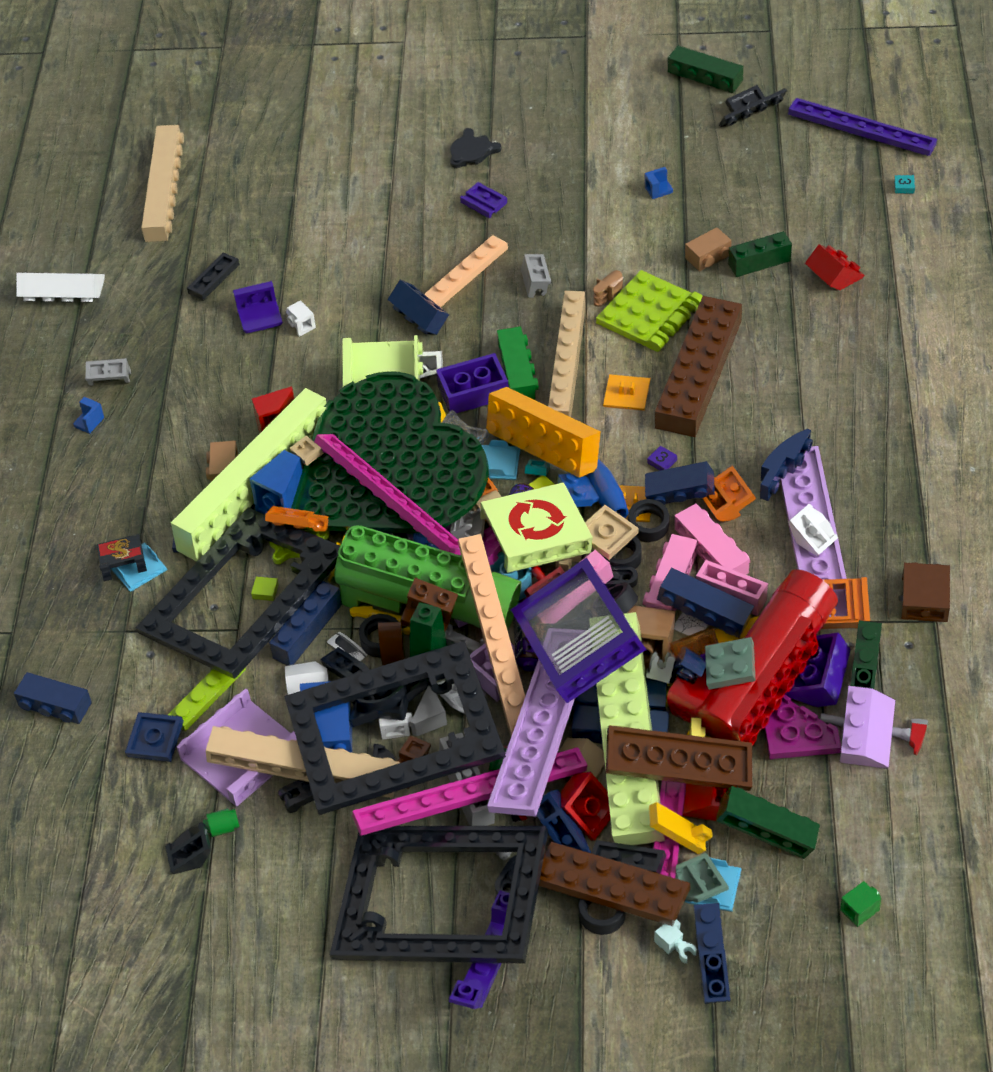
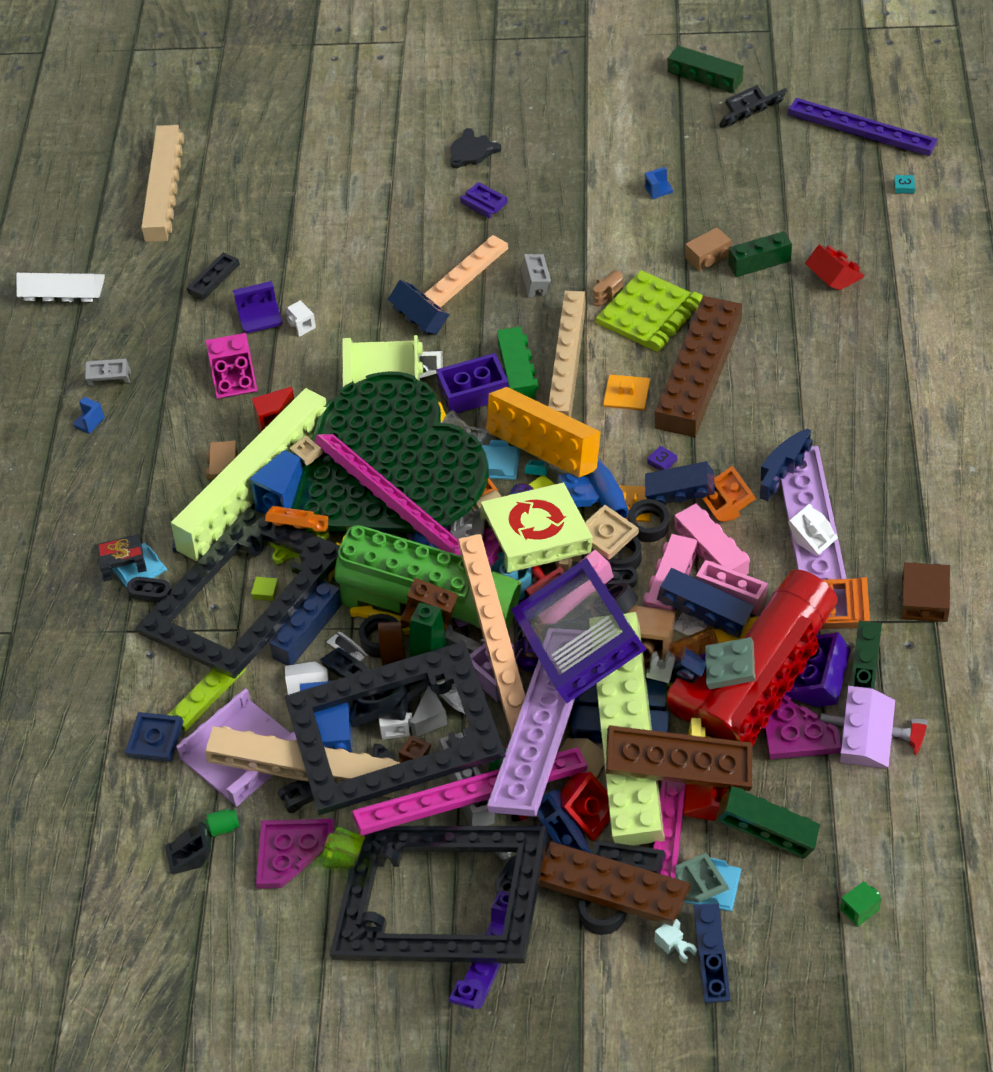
(52, 698): dark blue brick -> none
(151, 589): none -> black plate
(231, 365): none -> dark pink slope
(289, 848): none -> magenta plate
(342, 849): none -> clear neon green slope
(679, 828): yellow hinge -> none

